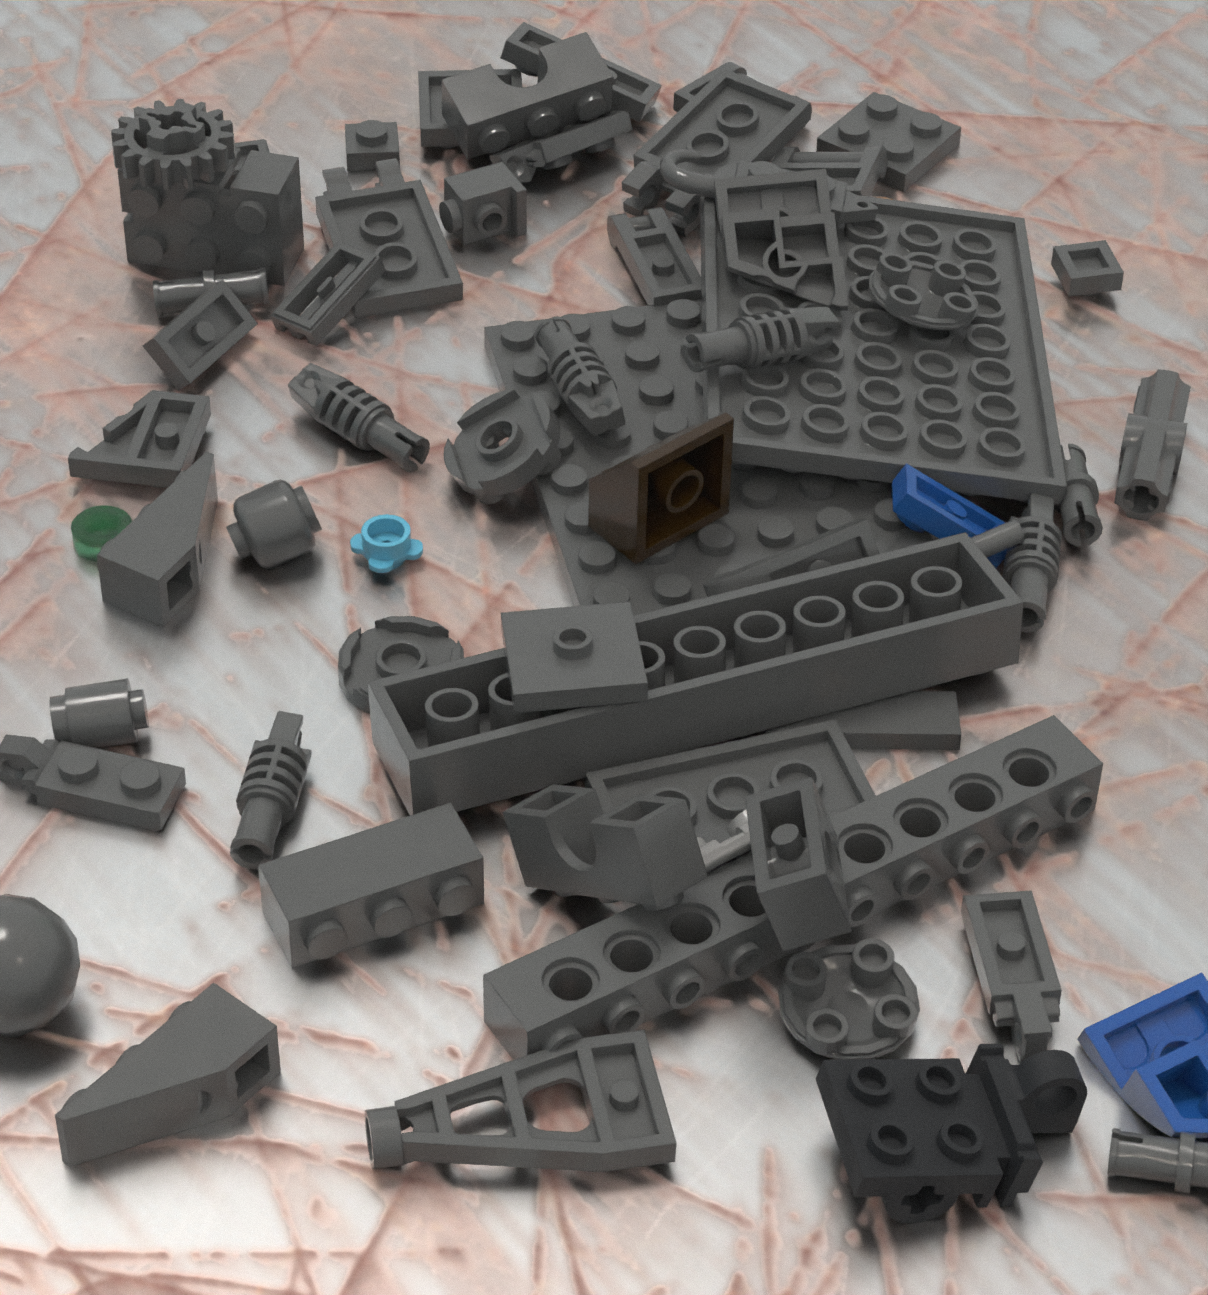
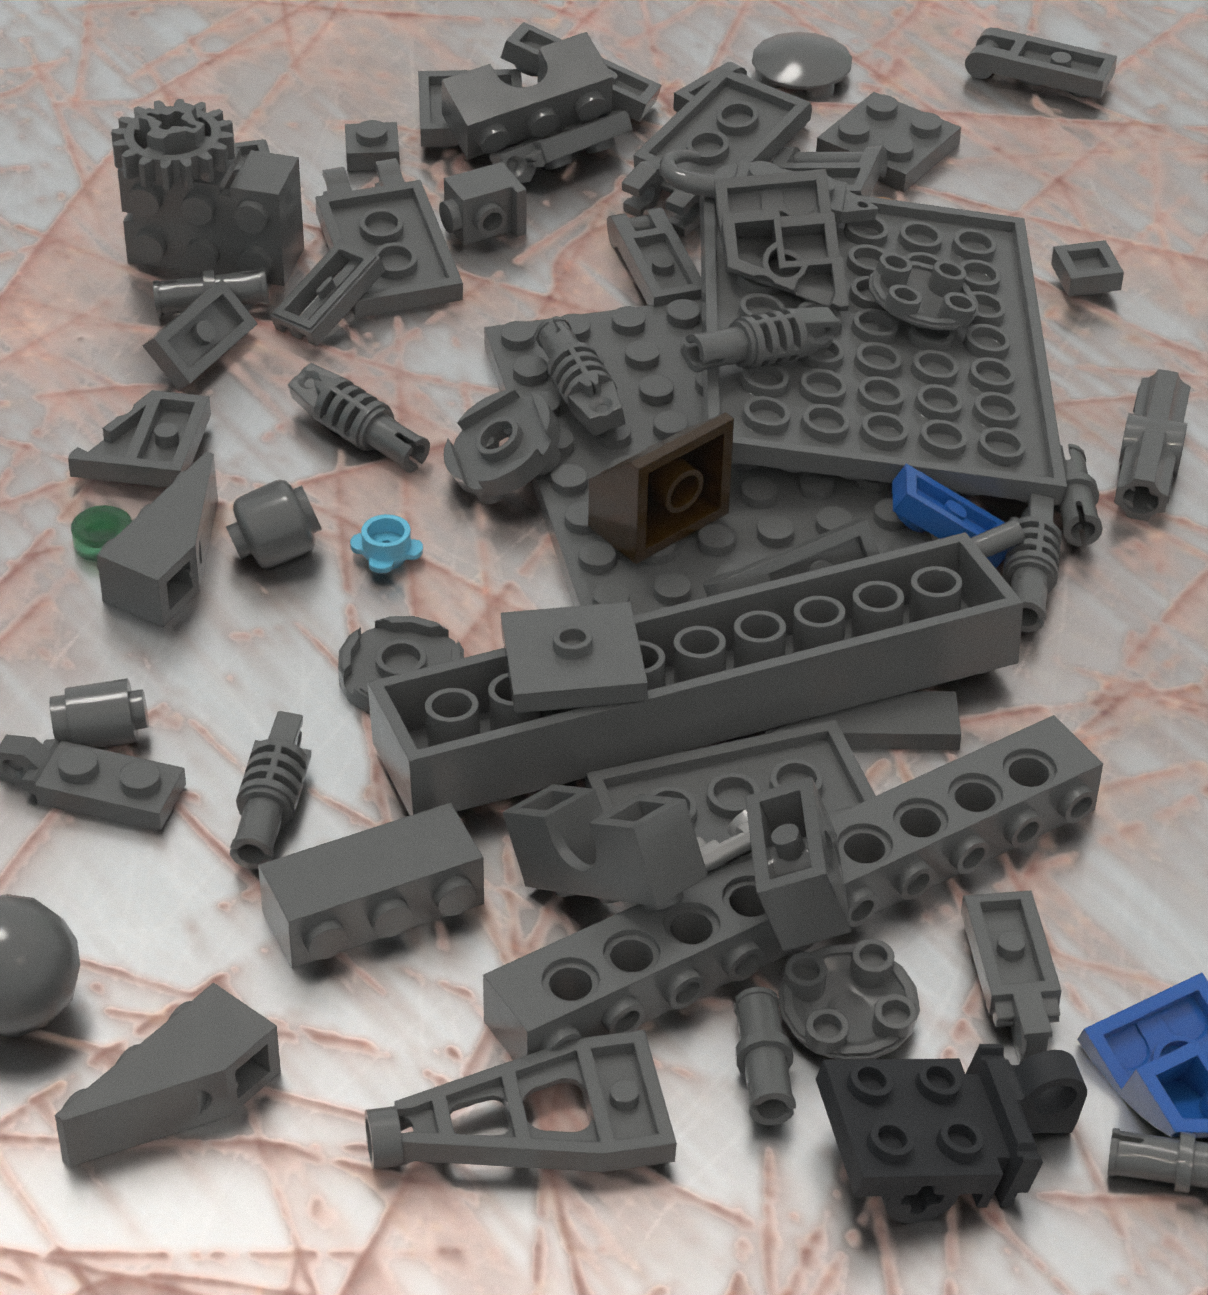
(764, 1056): none -> dark grey pin
(802, 63): none -> dark grey dish
(1041, 62): none -> dark grey plate

